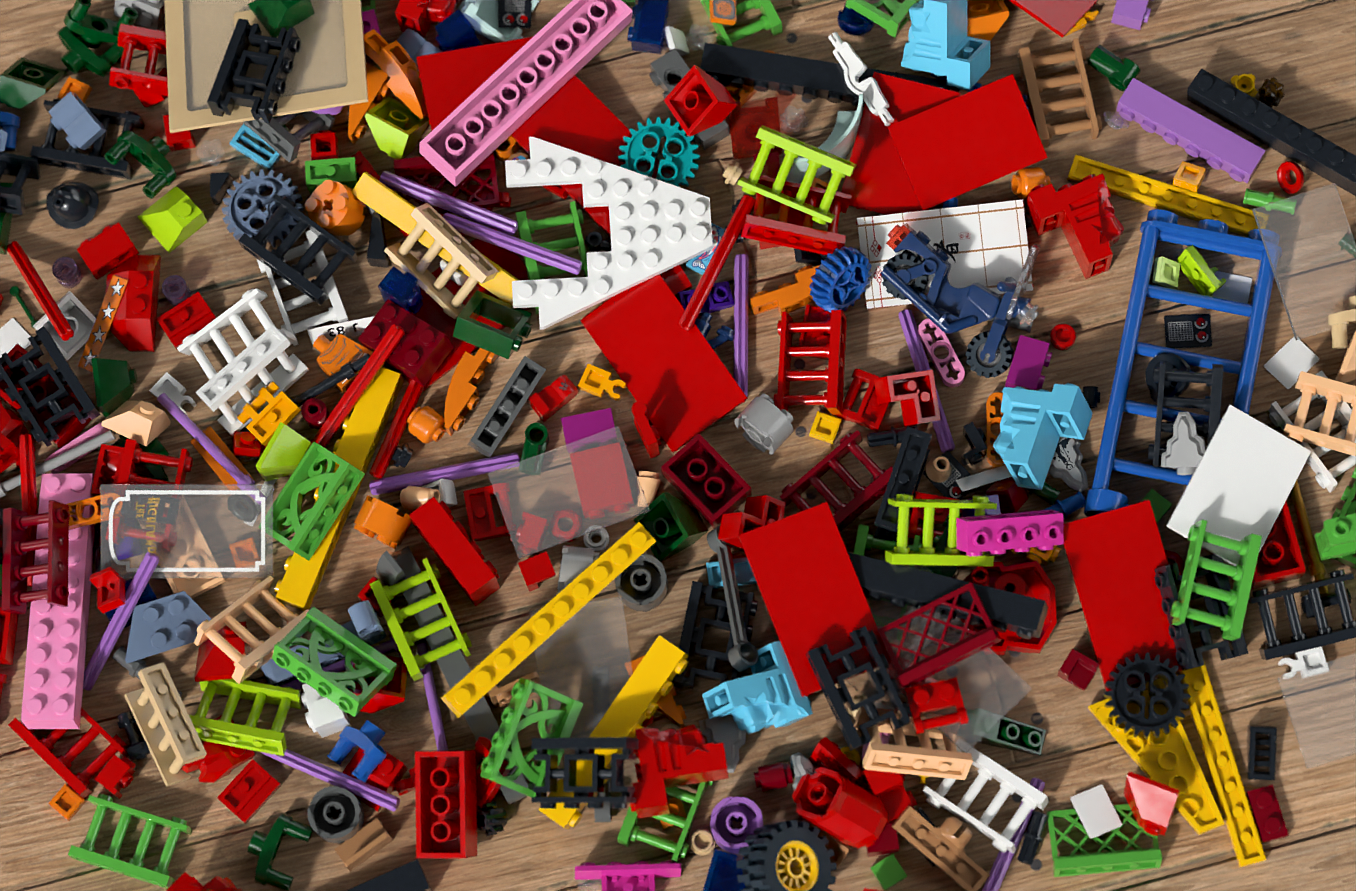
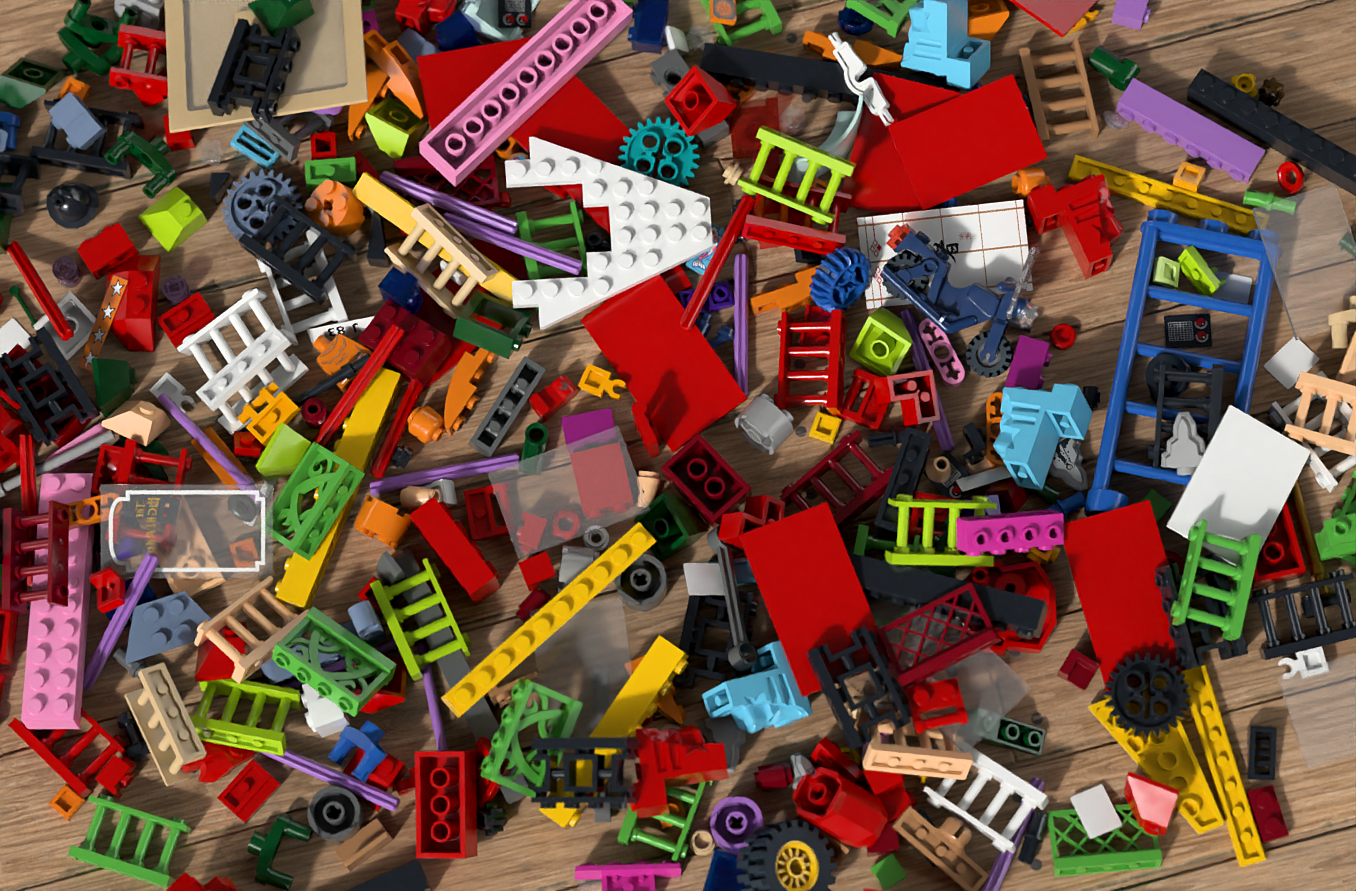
(534, 601): none -> dark red brick
(703, 579): none -> white sticker
(868, 52): none -> orange slope
(882, 343): none -> lime slope

